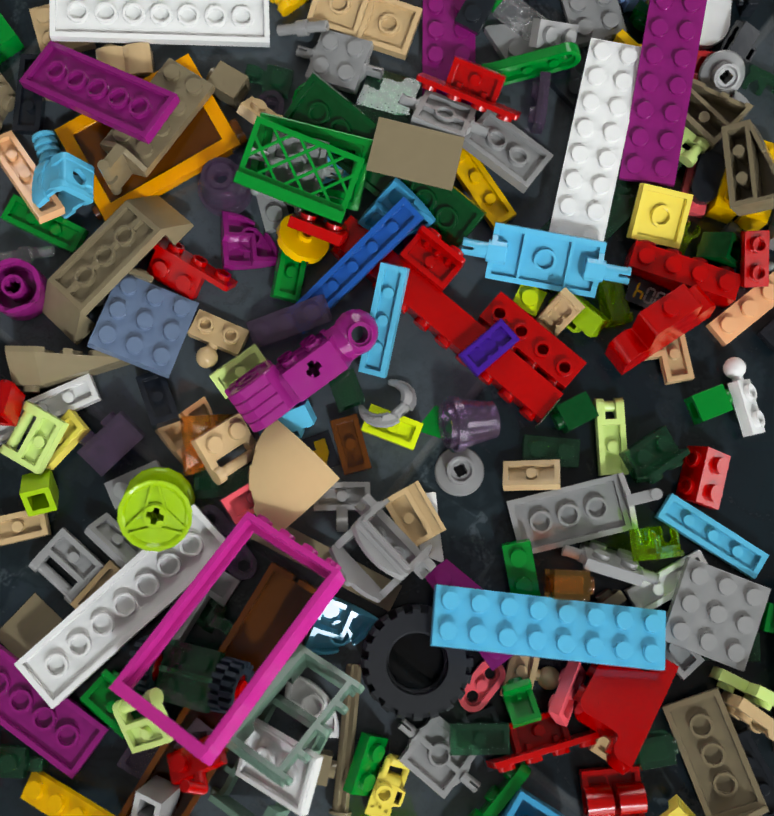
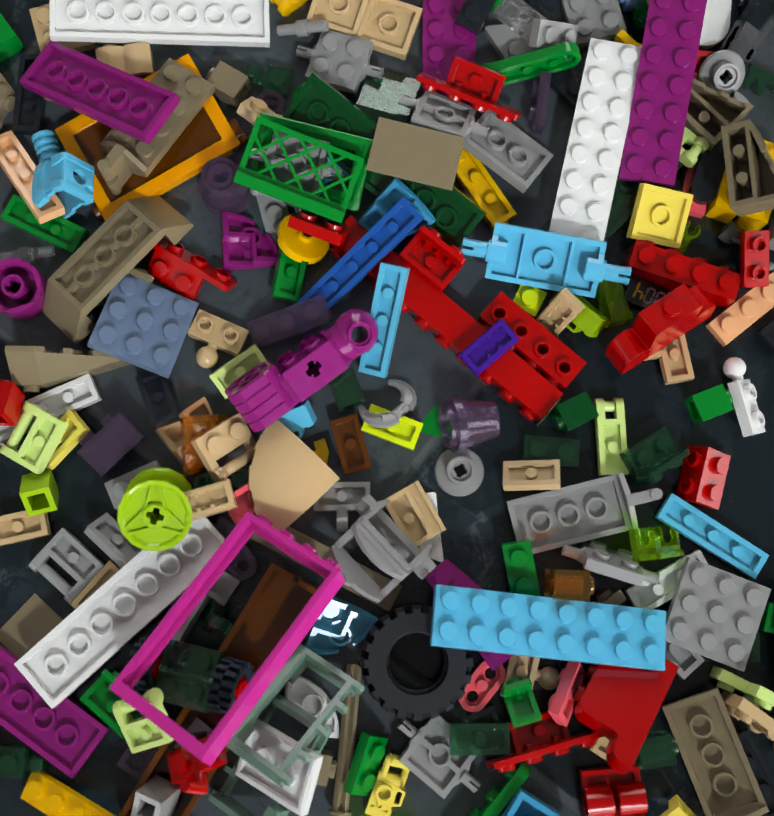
(211, 499): none -> tan plate
(720, 249): dark green brick -> none

